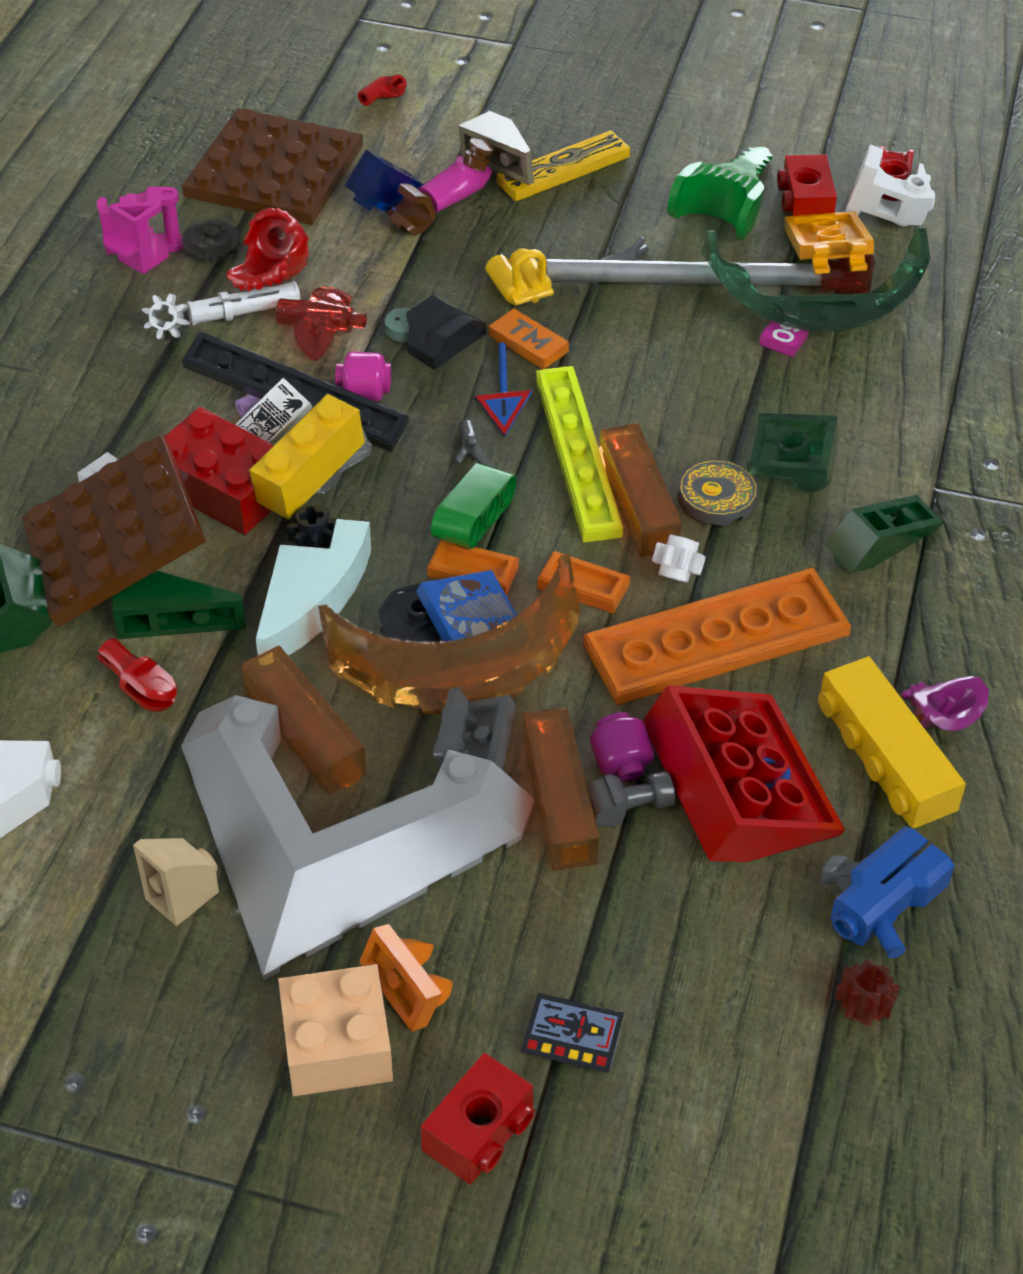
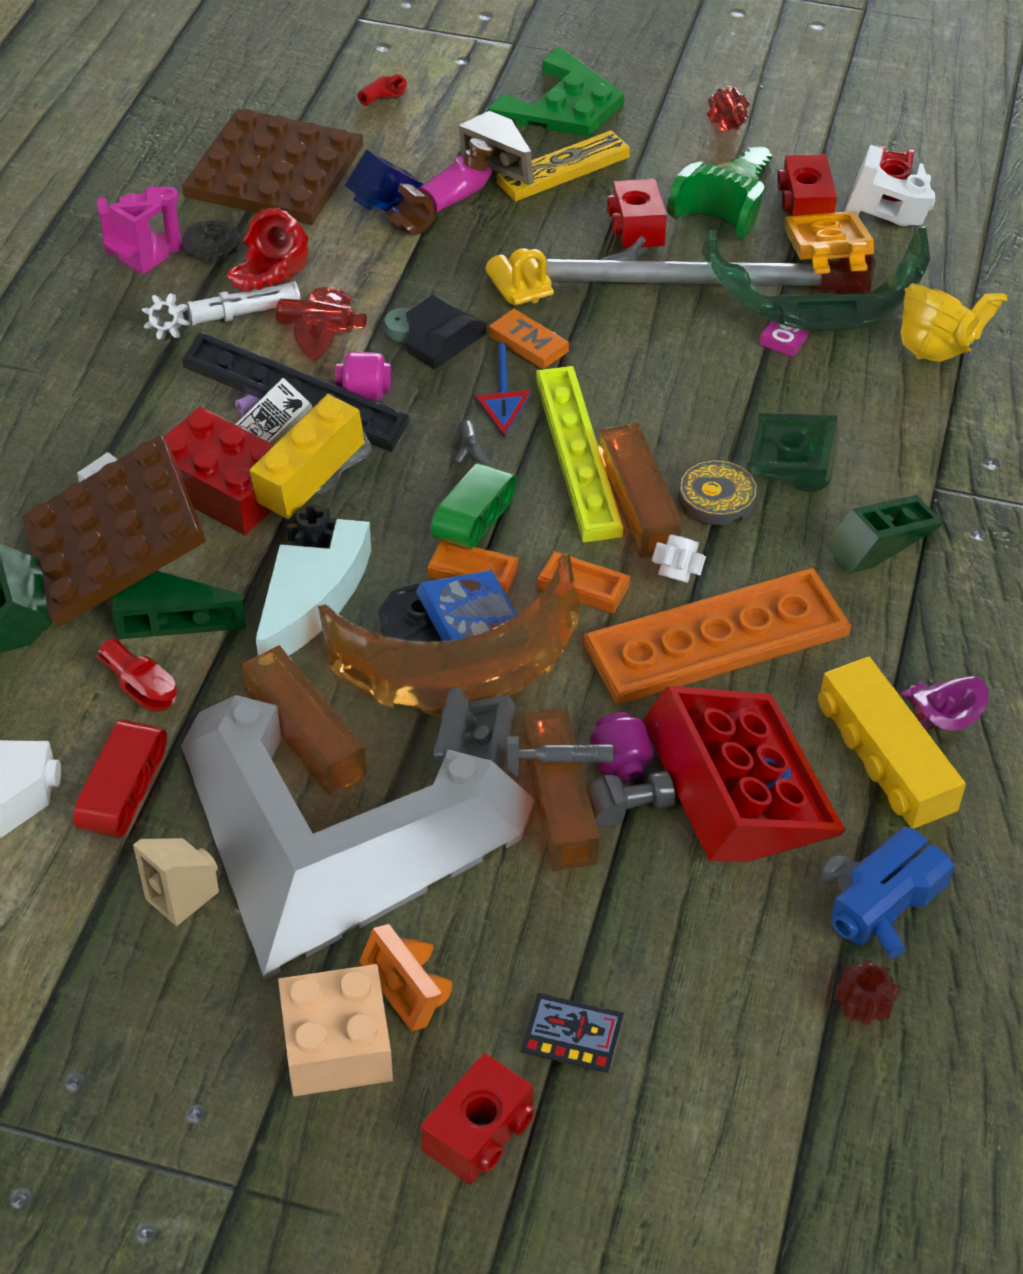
(120, 778): none -> red beam
(557, 754): none -> dark grey piece
(573, 105): none -> green wing
(637, 212): none -> red brick
(728, 109): none -> clear red gear
(939, 325): none -> yellow head

